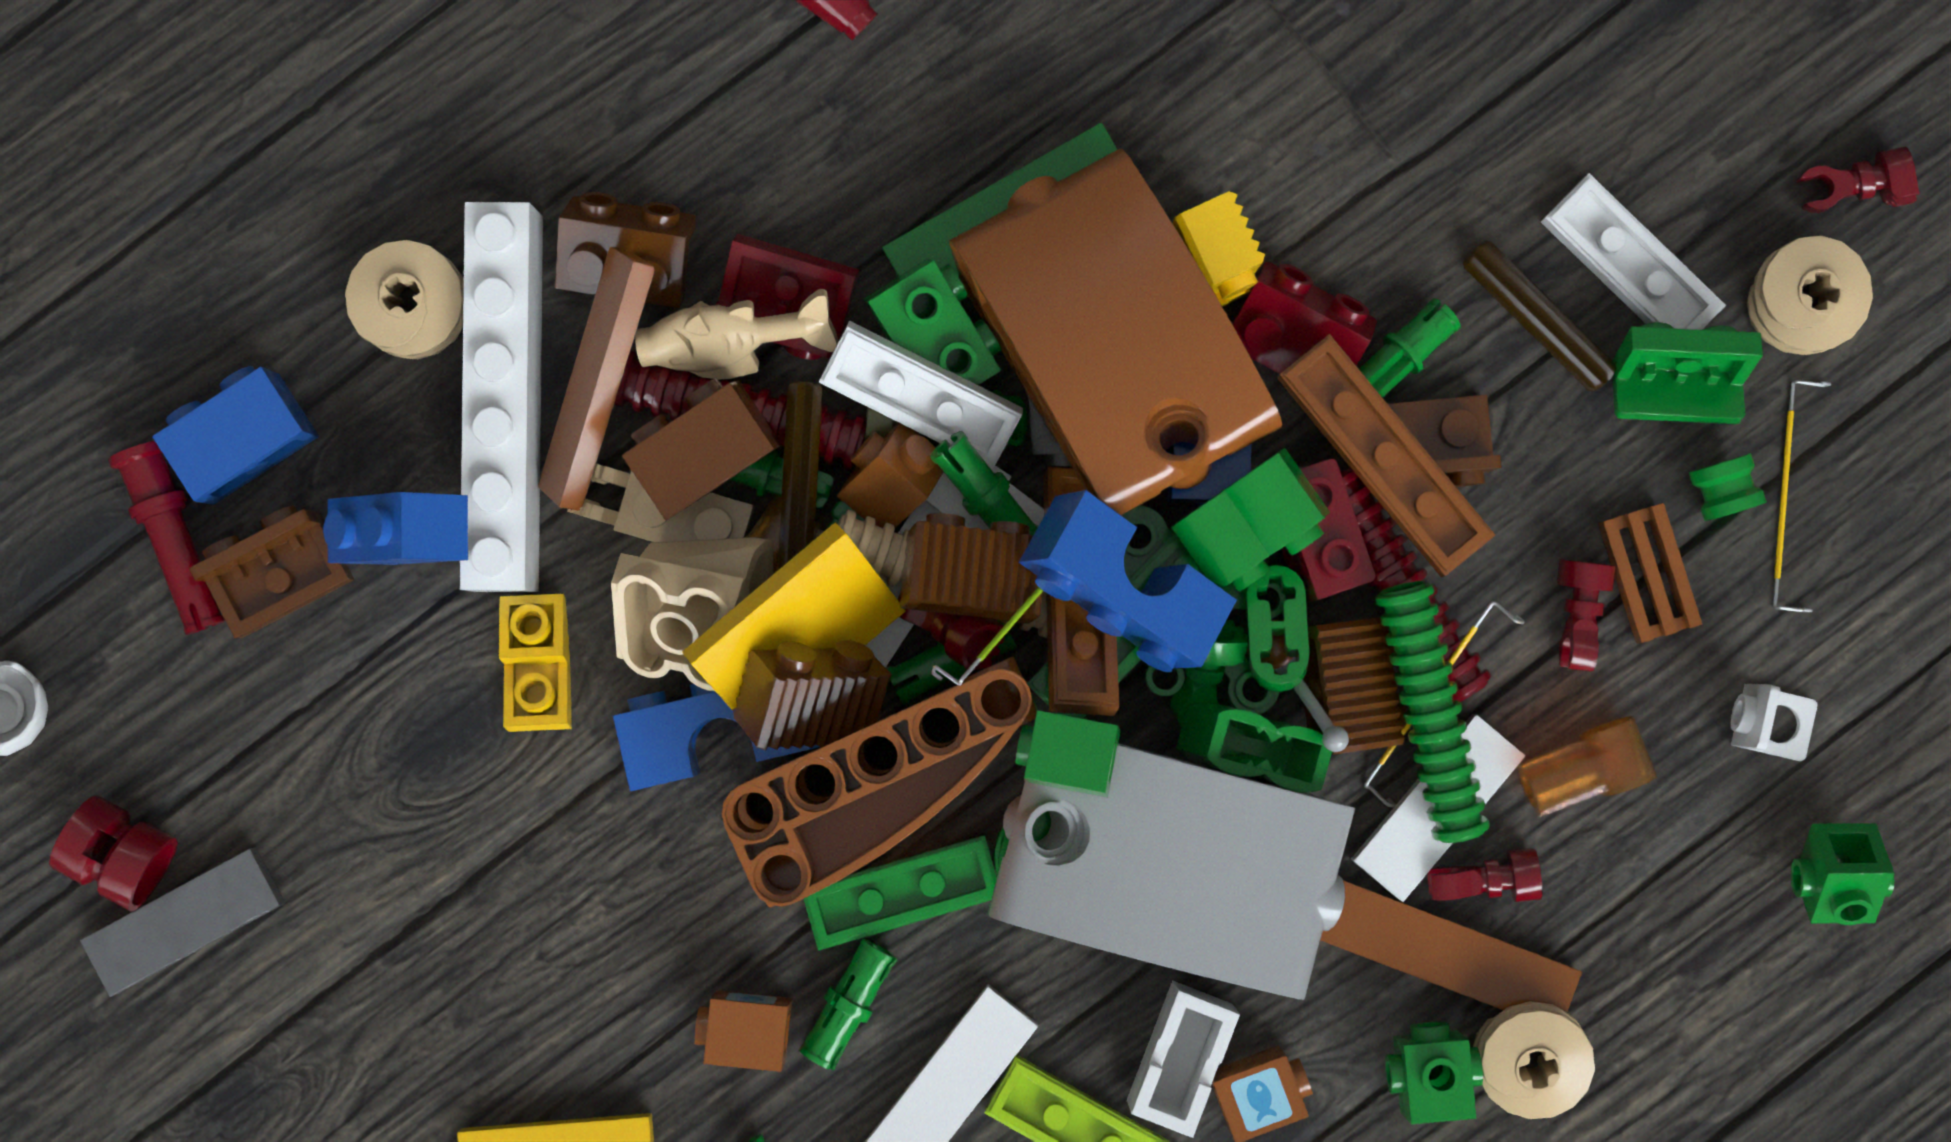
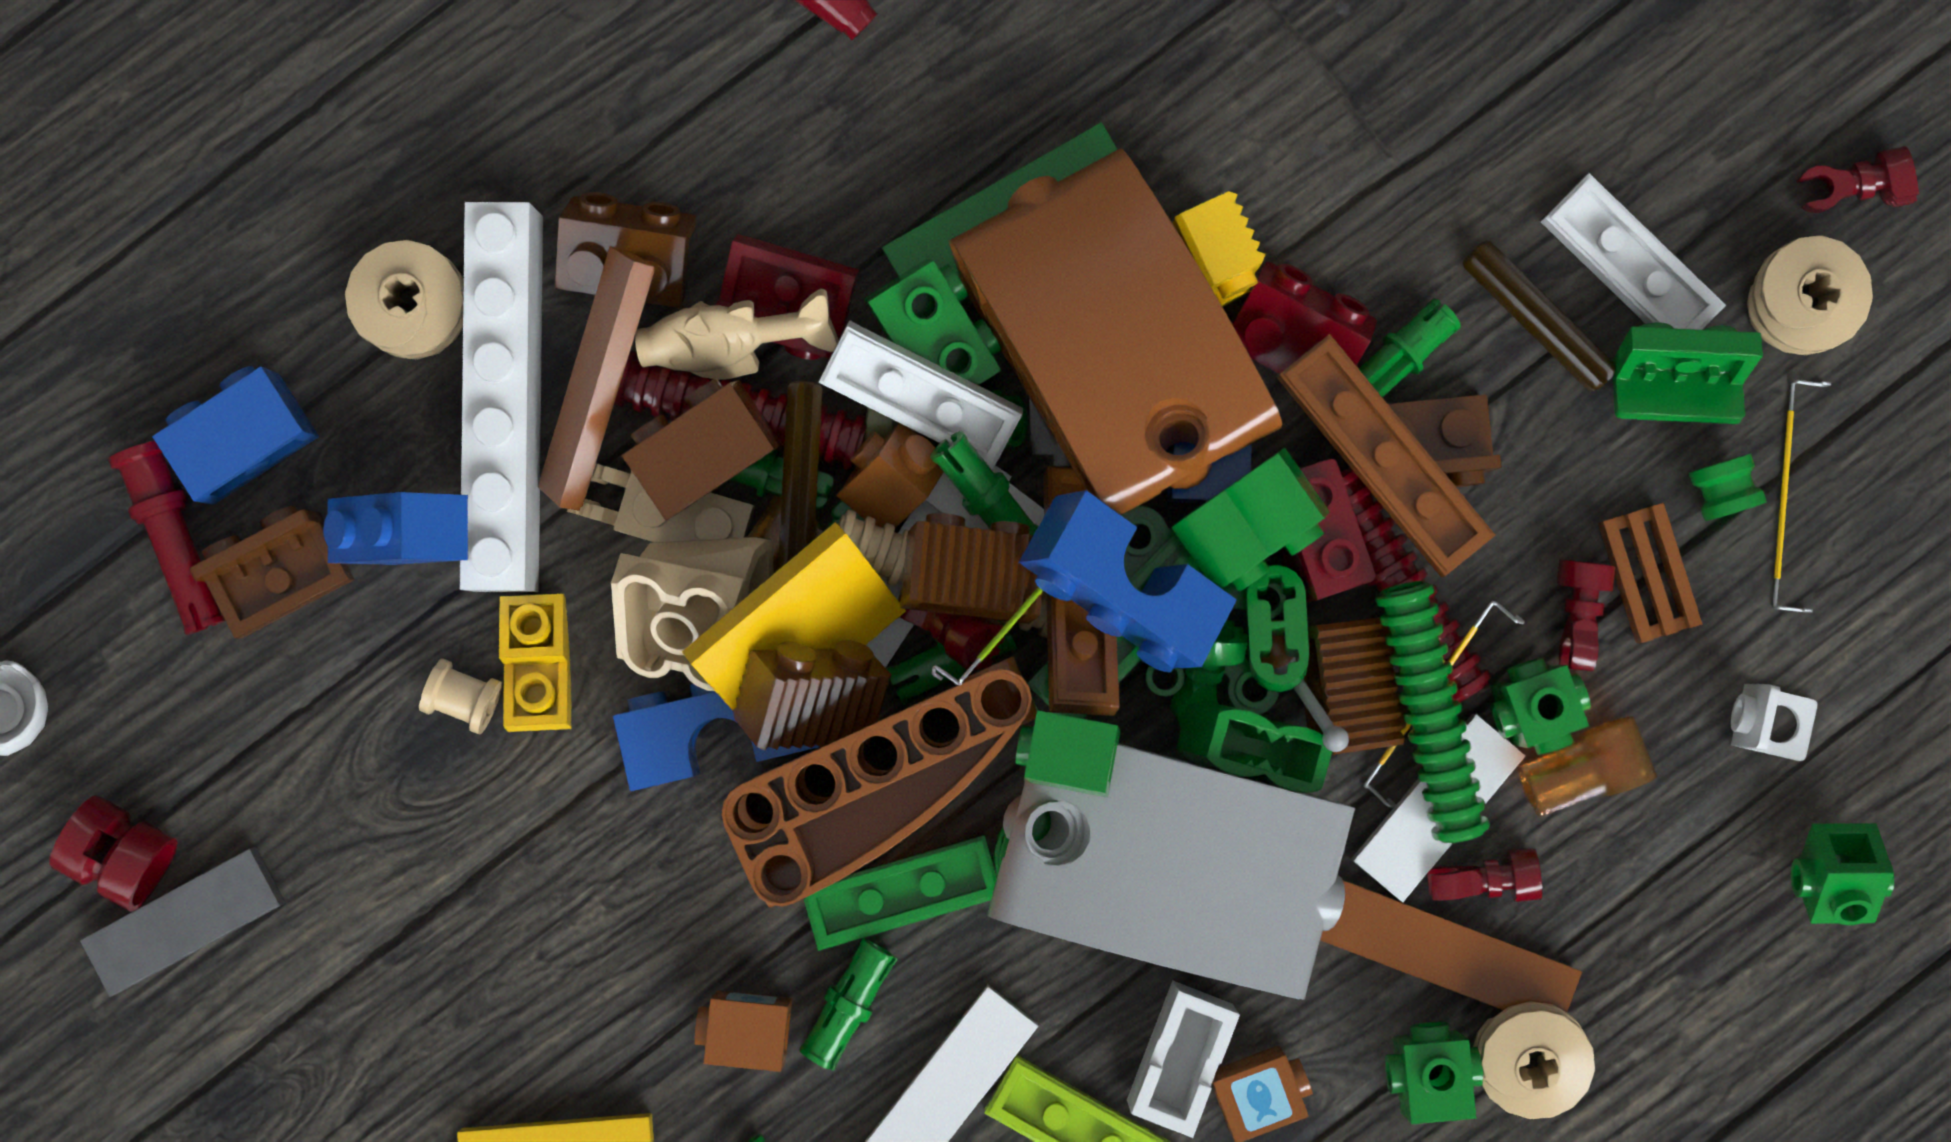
(460, 696): none -> tan bush
(1517, 705): none -> green brick

